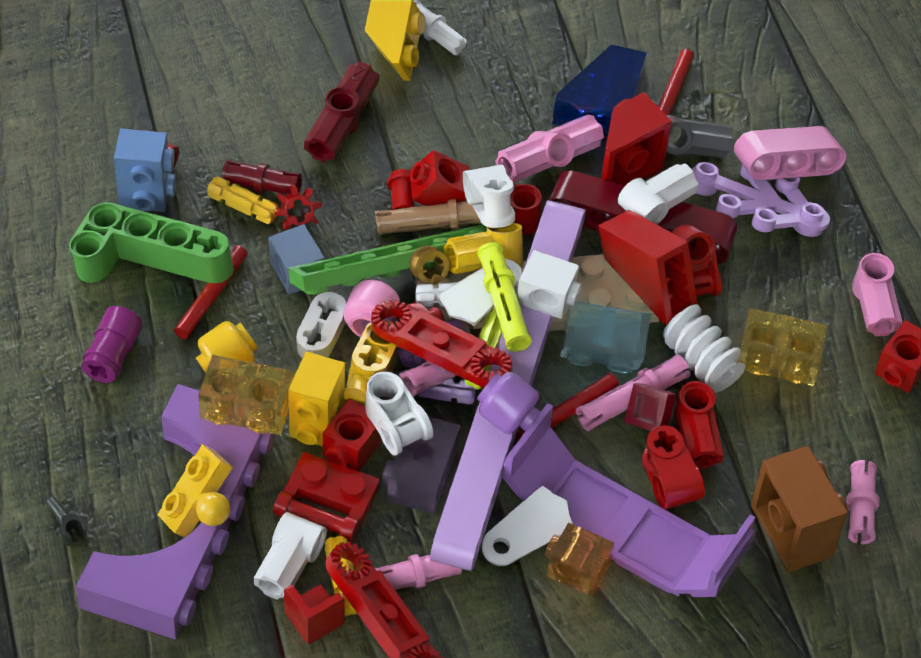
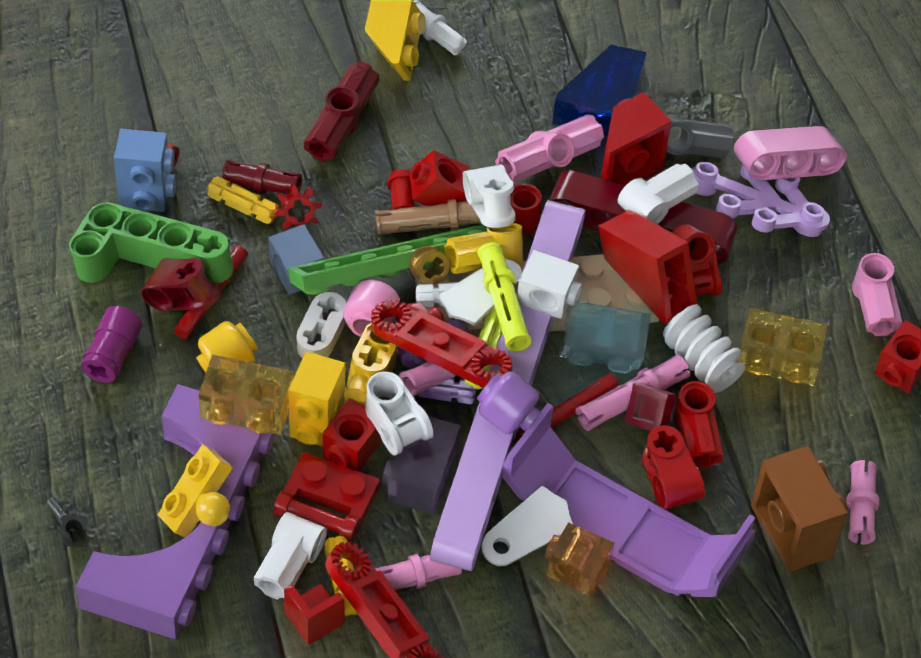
(180, 286): none -> dark red piece
(676, 81): red bar -> none

